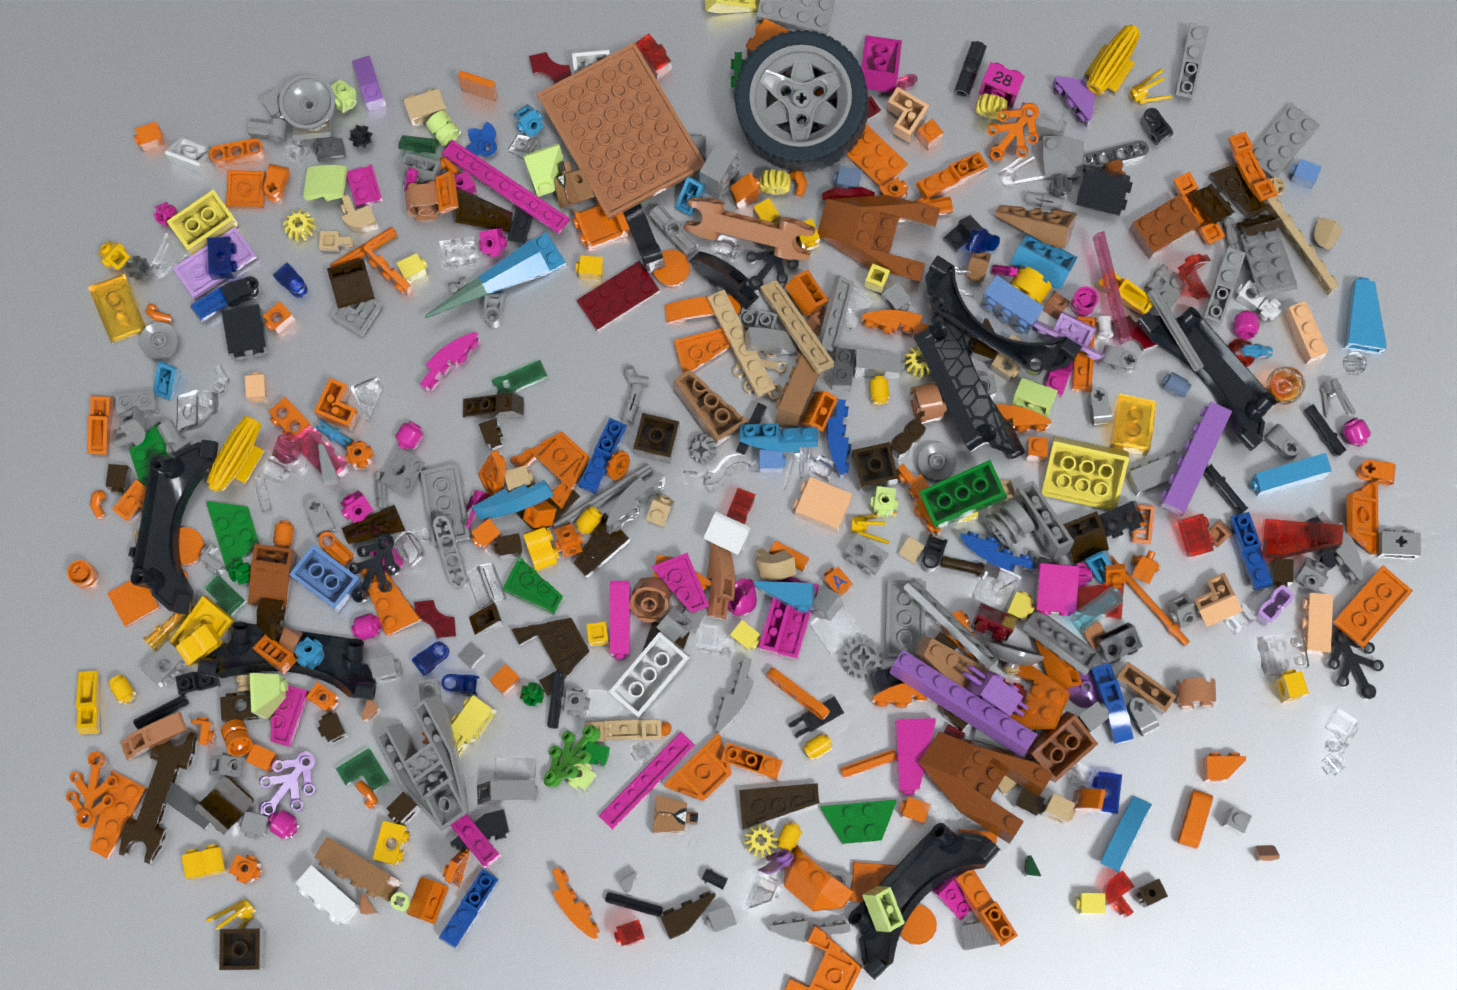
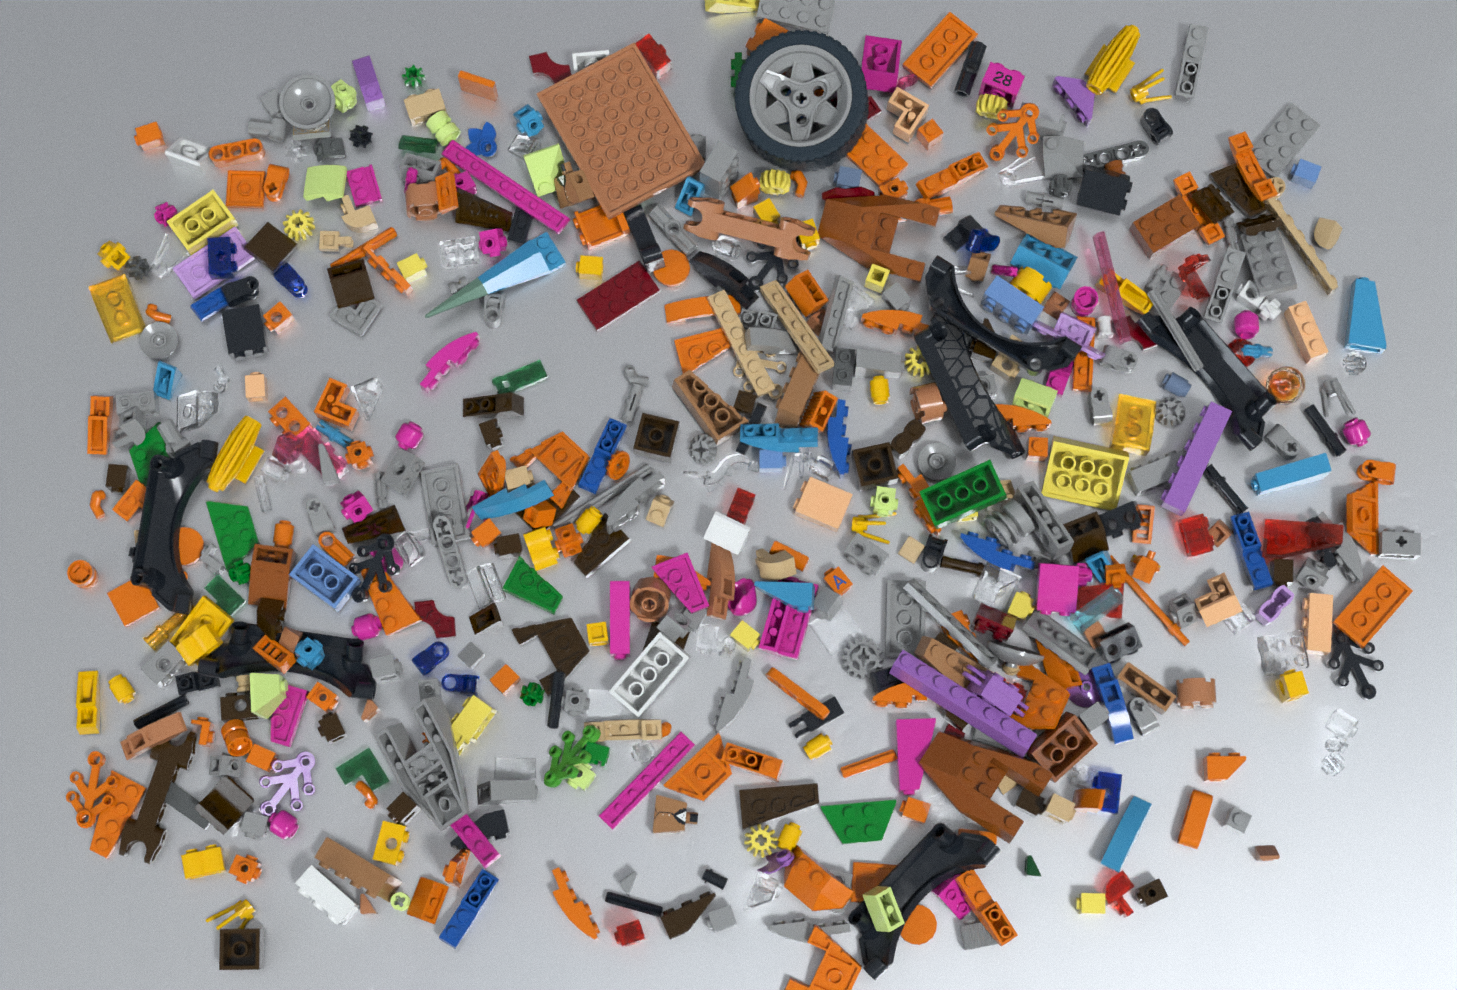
(270, 246): none -> dark brown tile
(414, 82): none -> green gear
(745, 403): none -> dark brown brick
(940, 50): none -> orange plate
(1170, 420): none -> light grey gear

